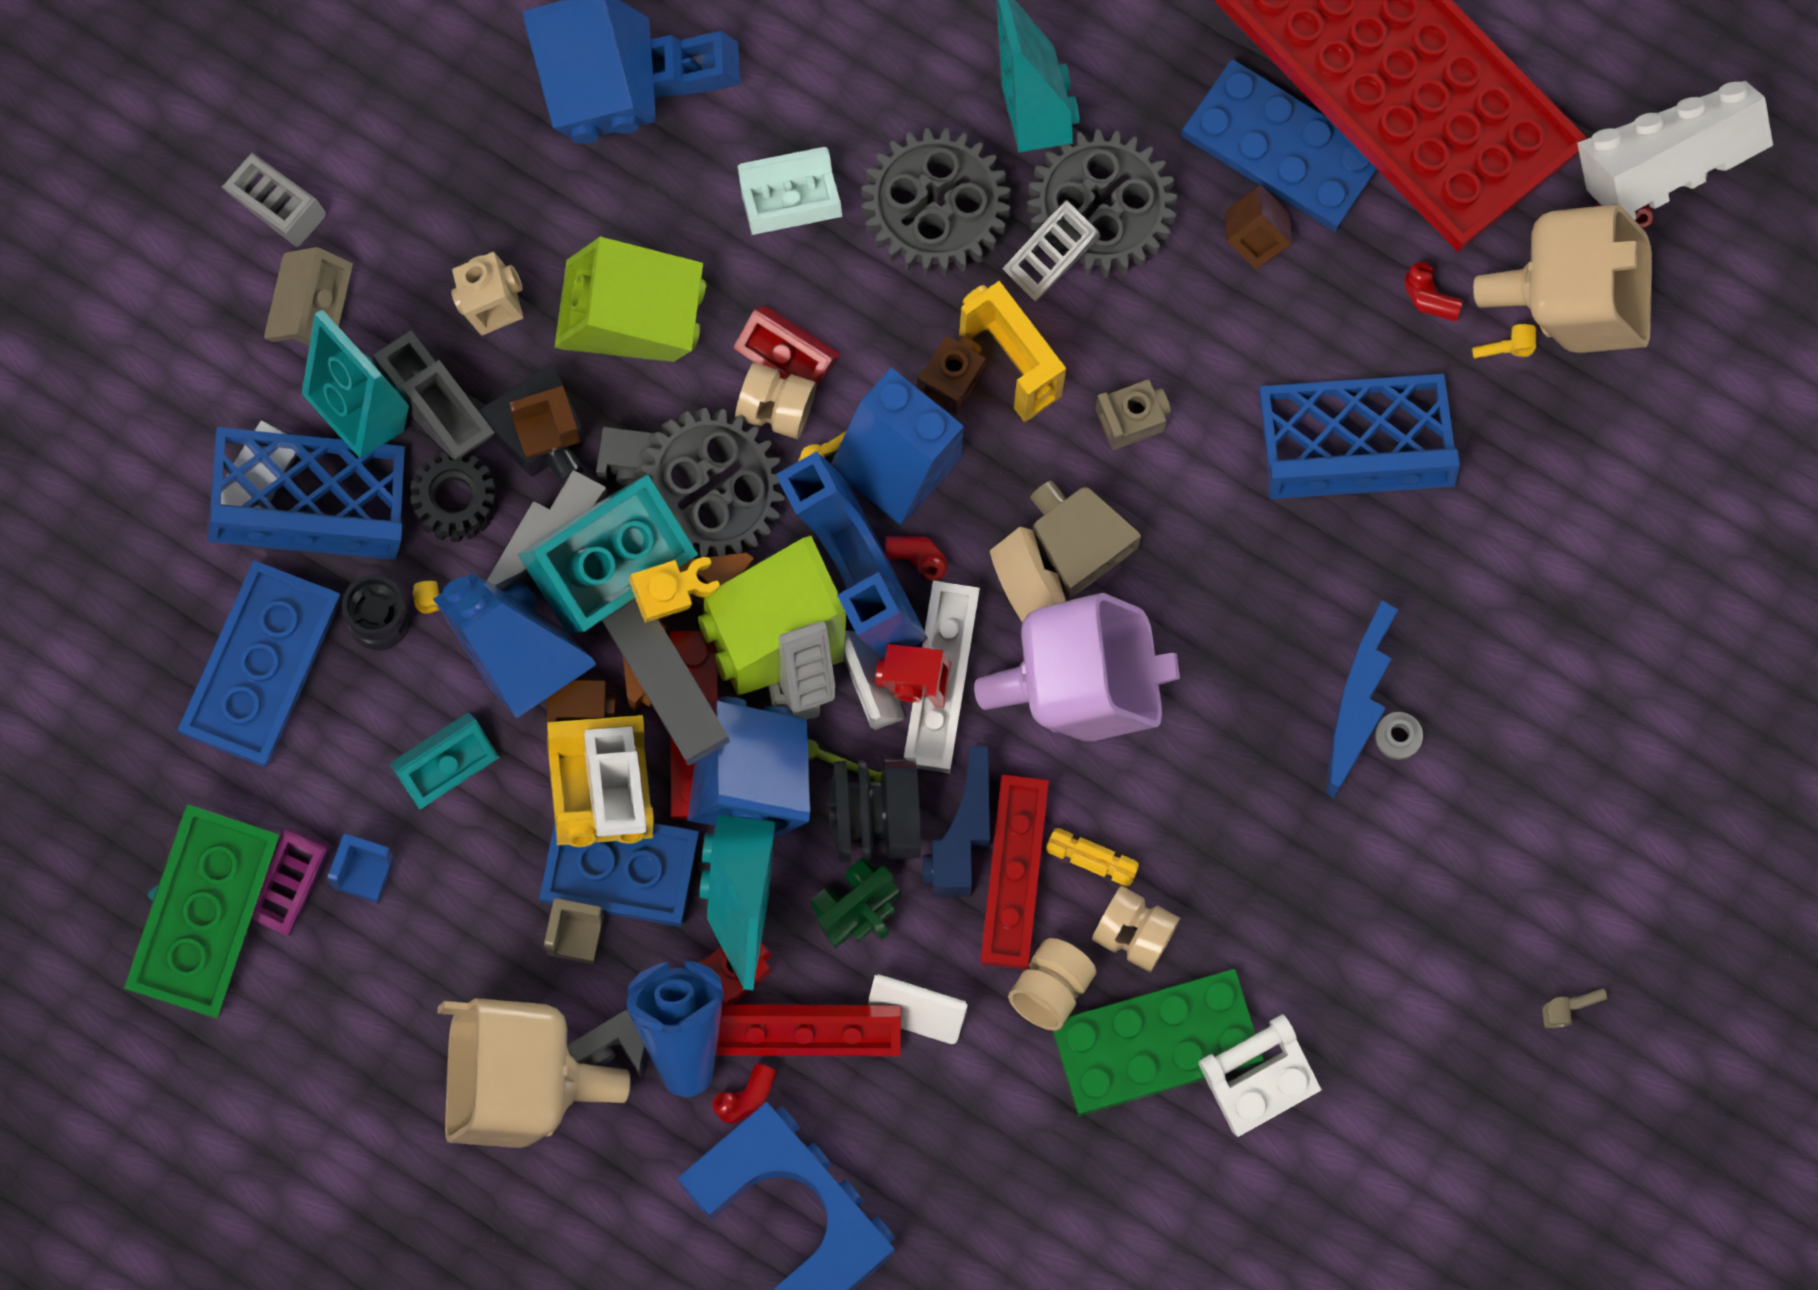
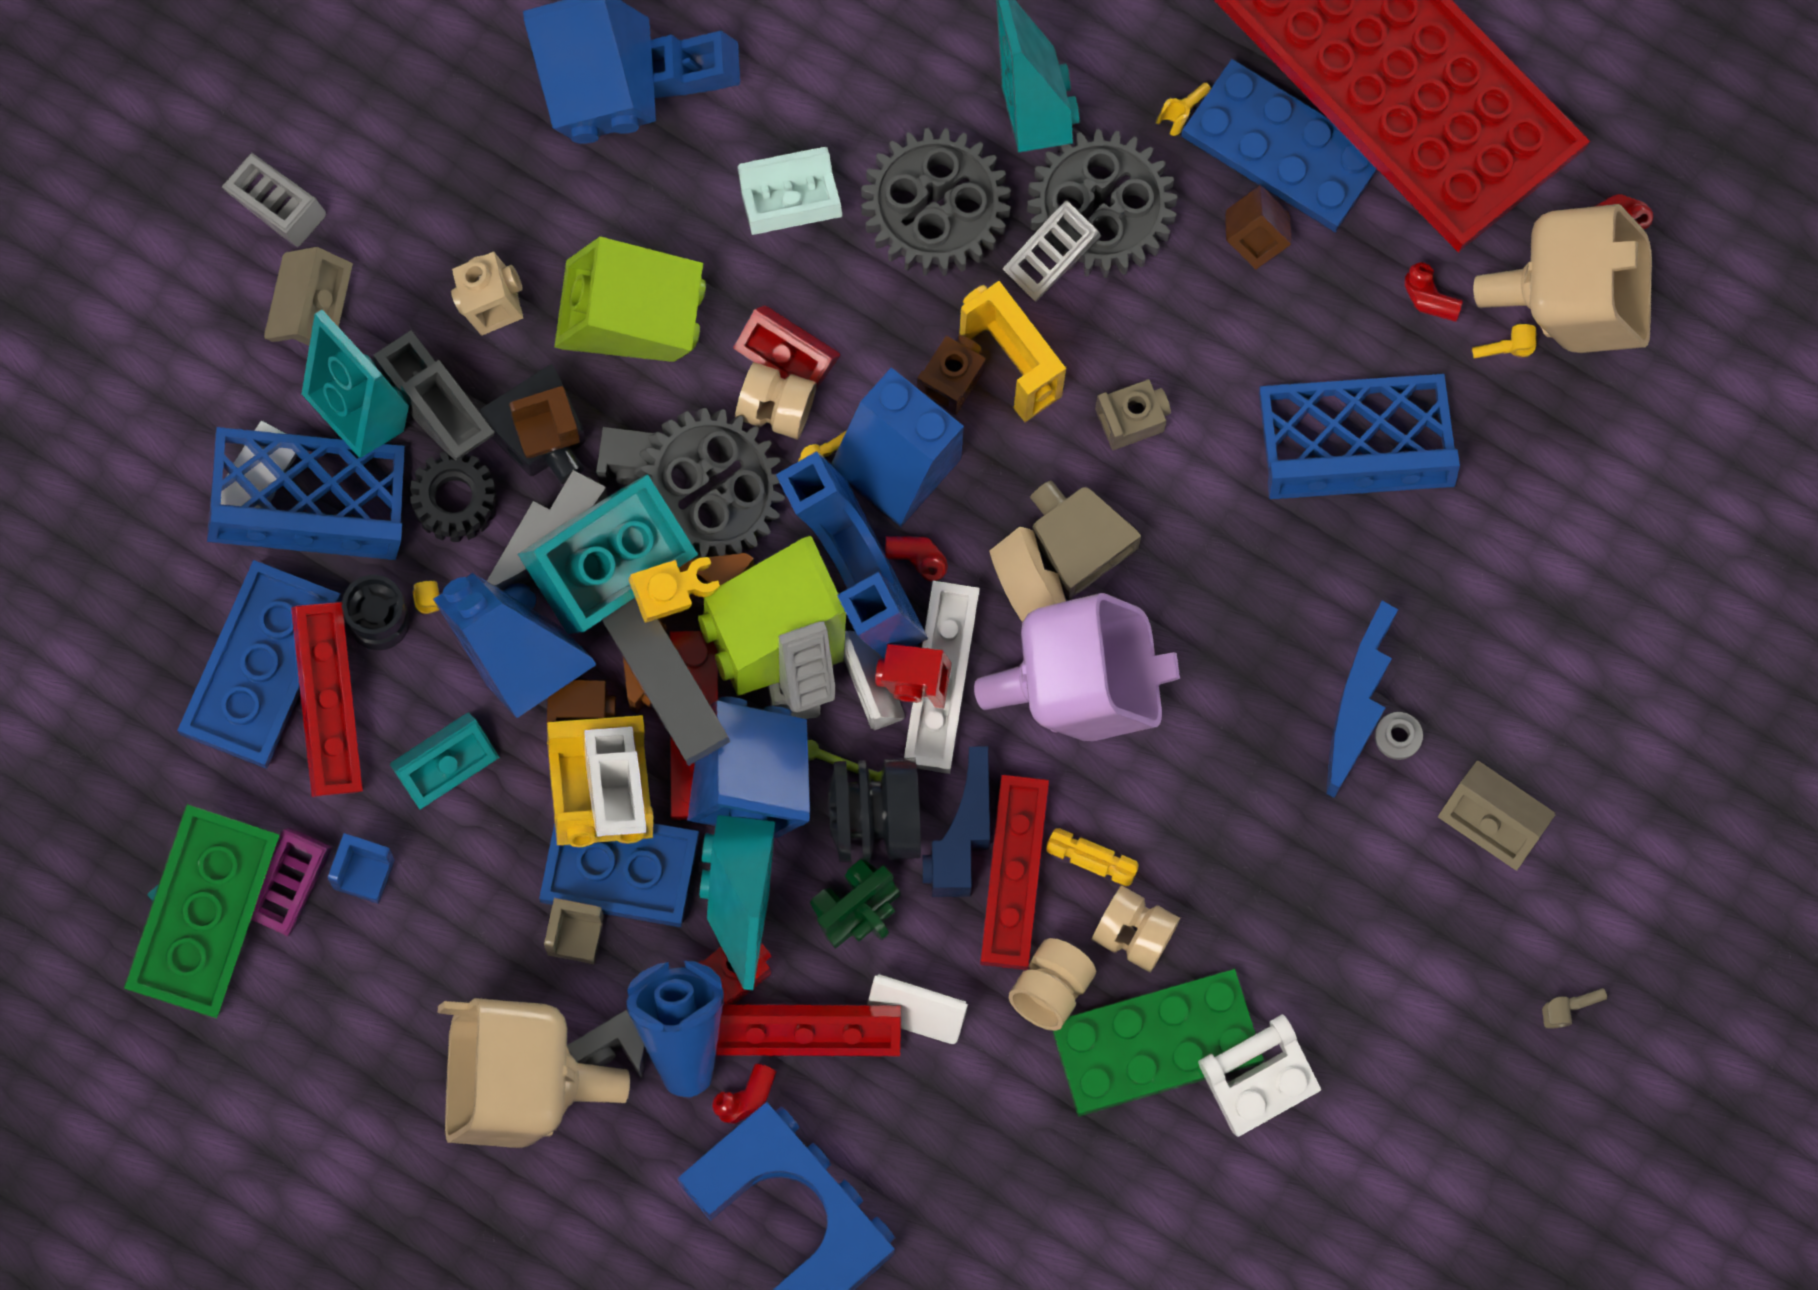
(326, 699): none -> red plate
(1179, 110): none -> yellow hand
(1496, 815): none -> dark tan panel
(1675, 147): white wedge -> none

